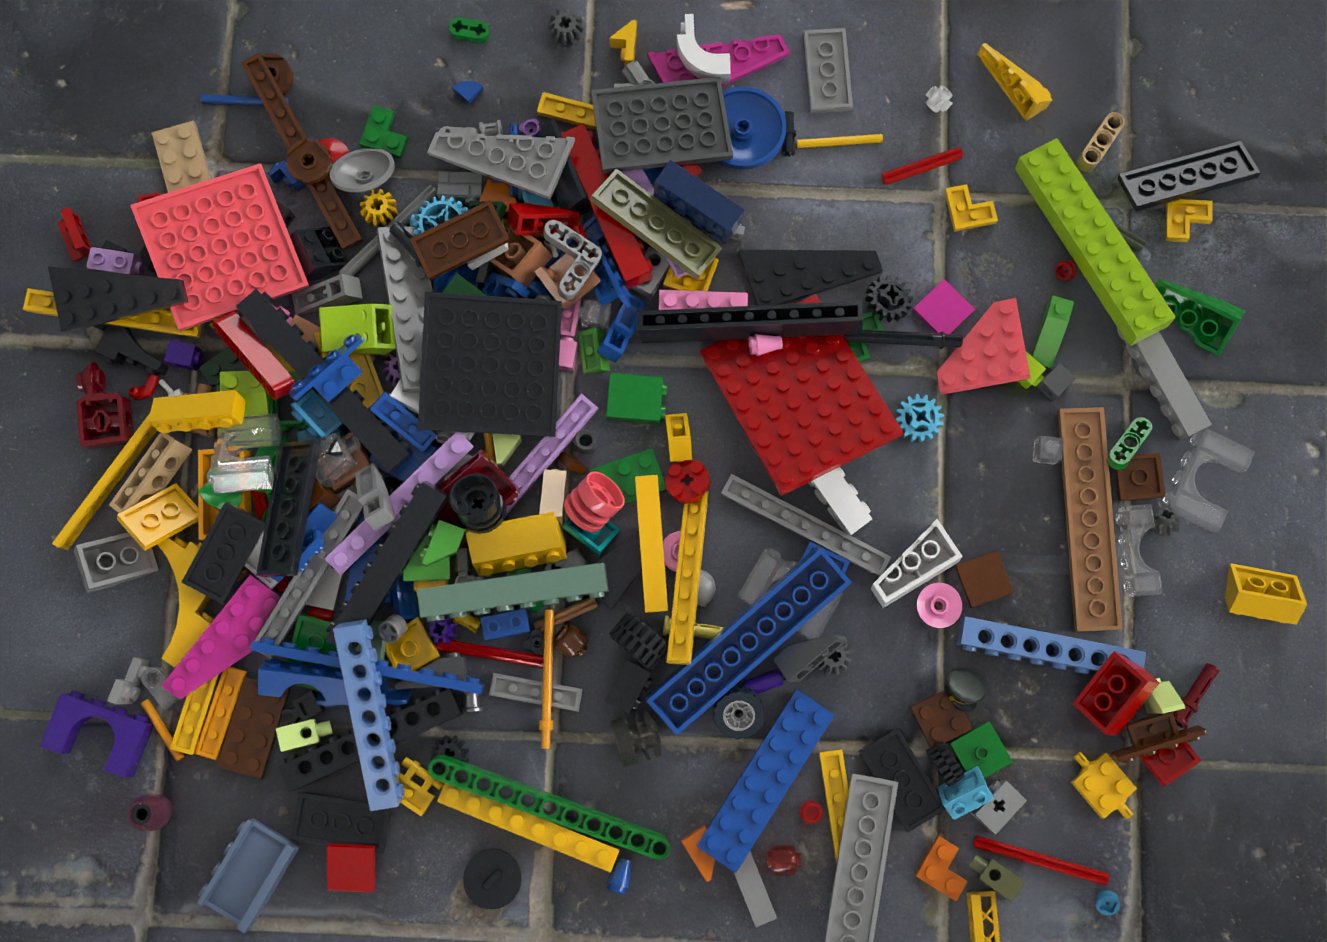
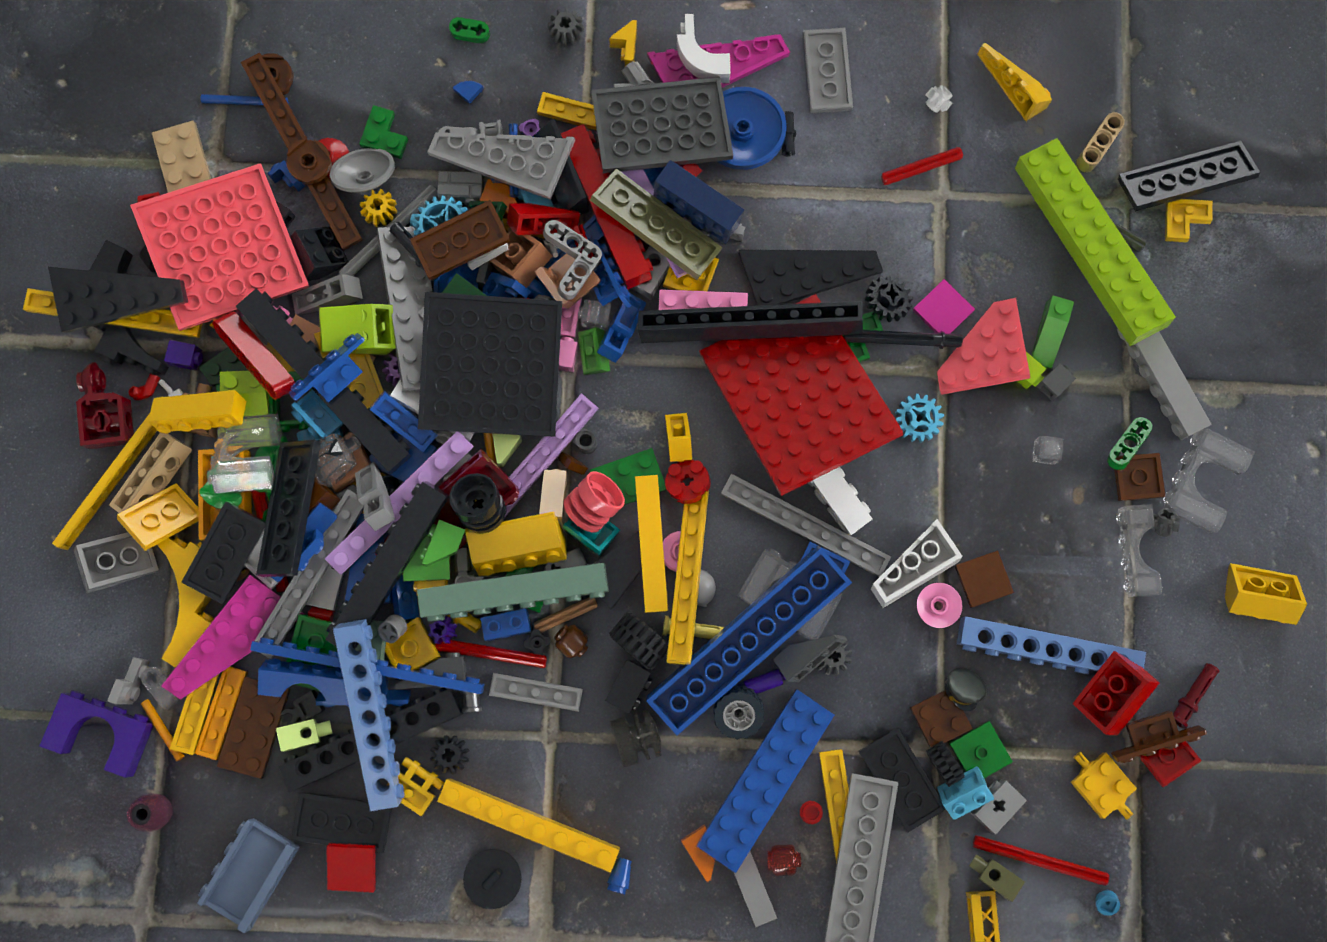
(74, 235): red bracket -> none
(114, 262): lavender bracket -> none
(546, 723): light orange bar -> none
(558, 815): green beam -> none
(636, 399): green brick -> none
(763, 344): bright pink cone -> none
(838, 141): yellow bar -> none
(935, 869): orange plate -> none
(964, 213): yellow plate -> none
(1062, 274): red plate -> none
(1089, 520): medium nougat plate -> none
(1163, 699): yellowish green slope -> none
(1201, 316): green wedge -> none

